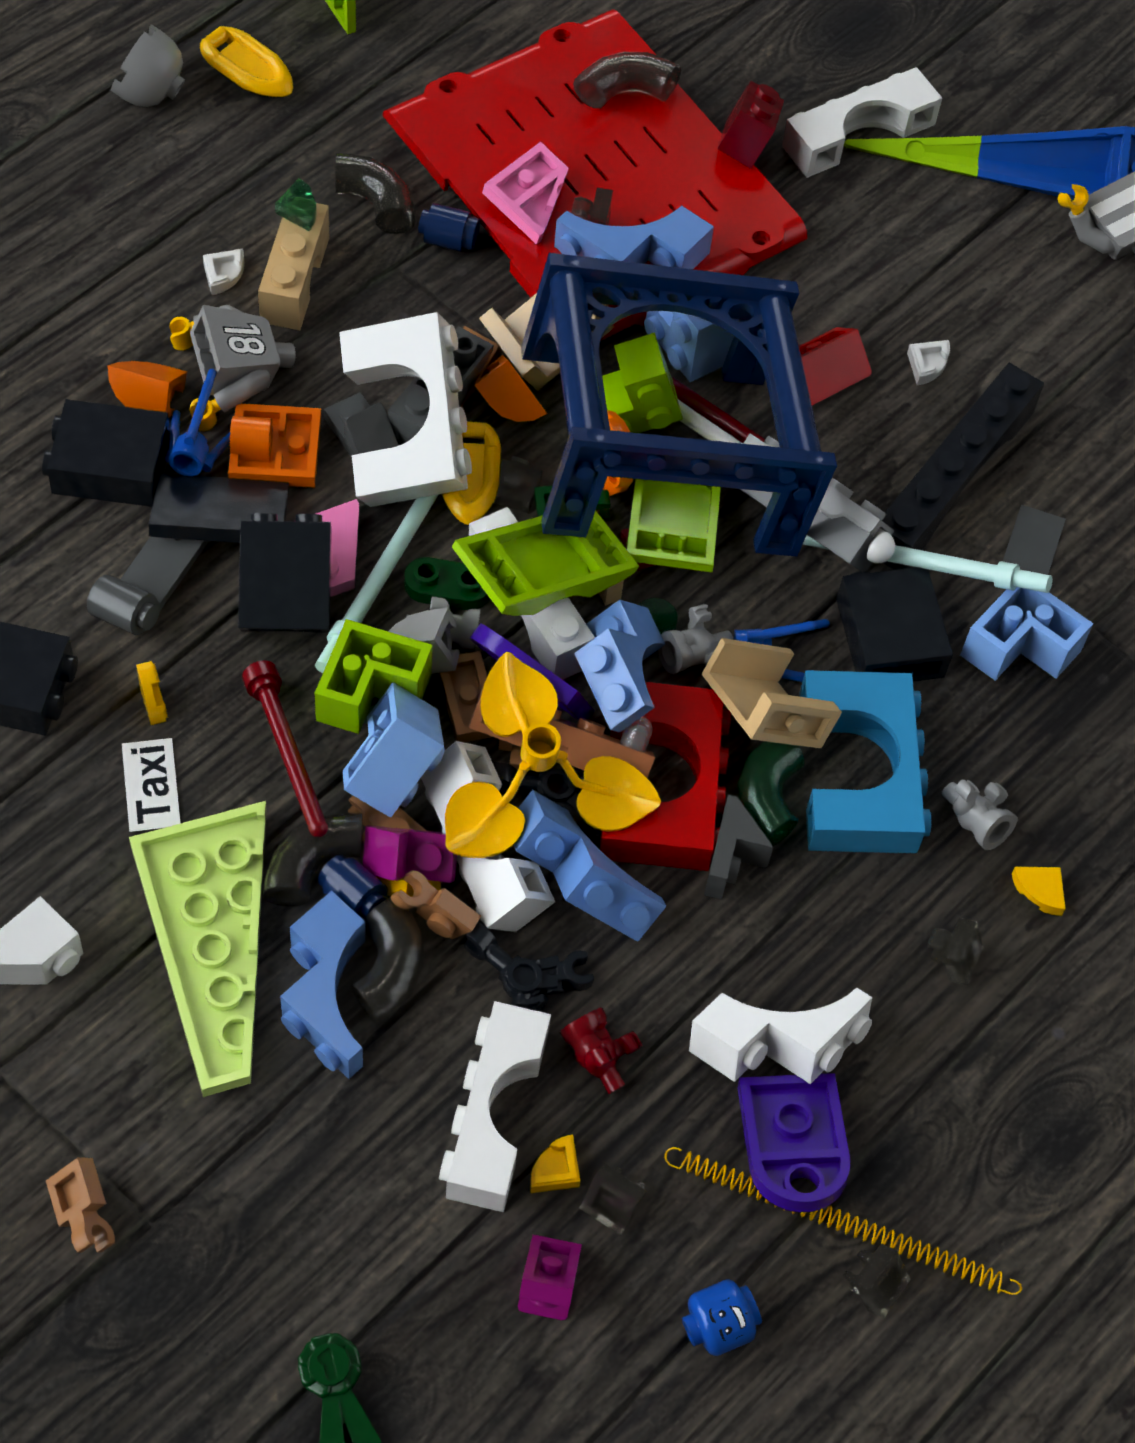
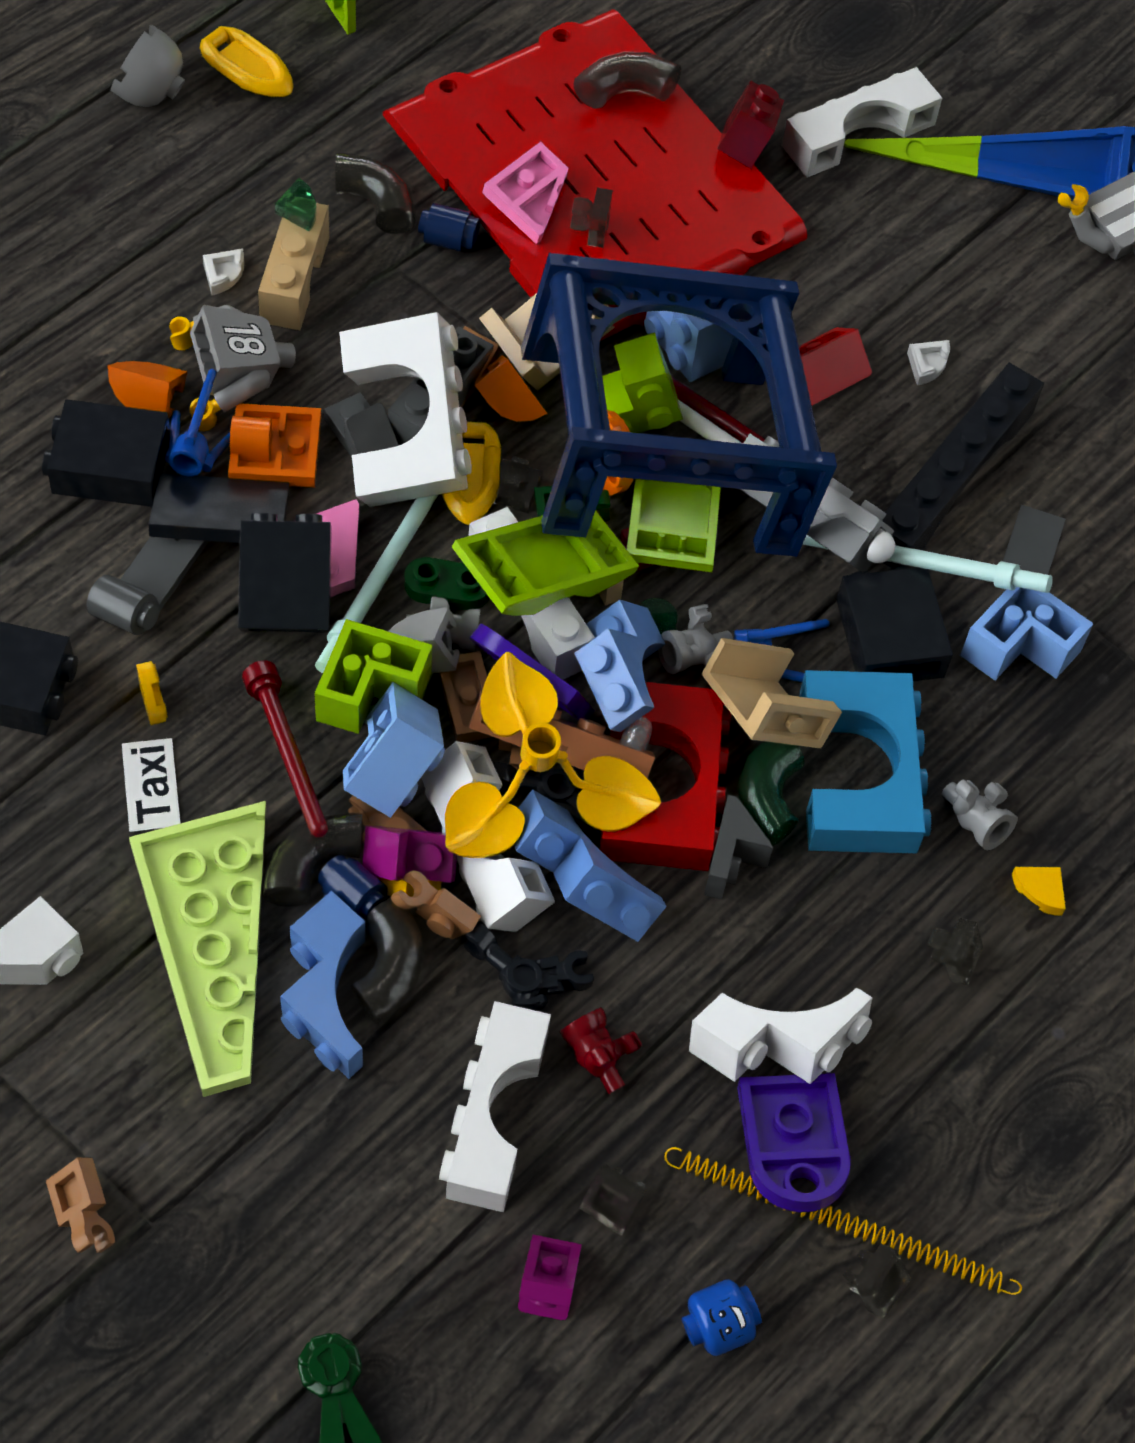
(556, 1167): yellow tile -> none
(672, 241): medium blue arch -> none

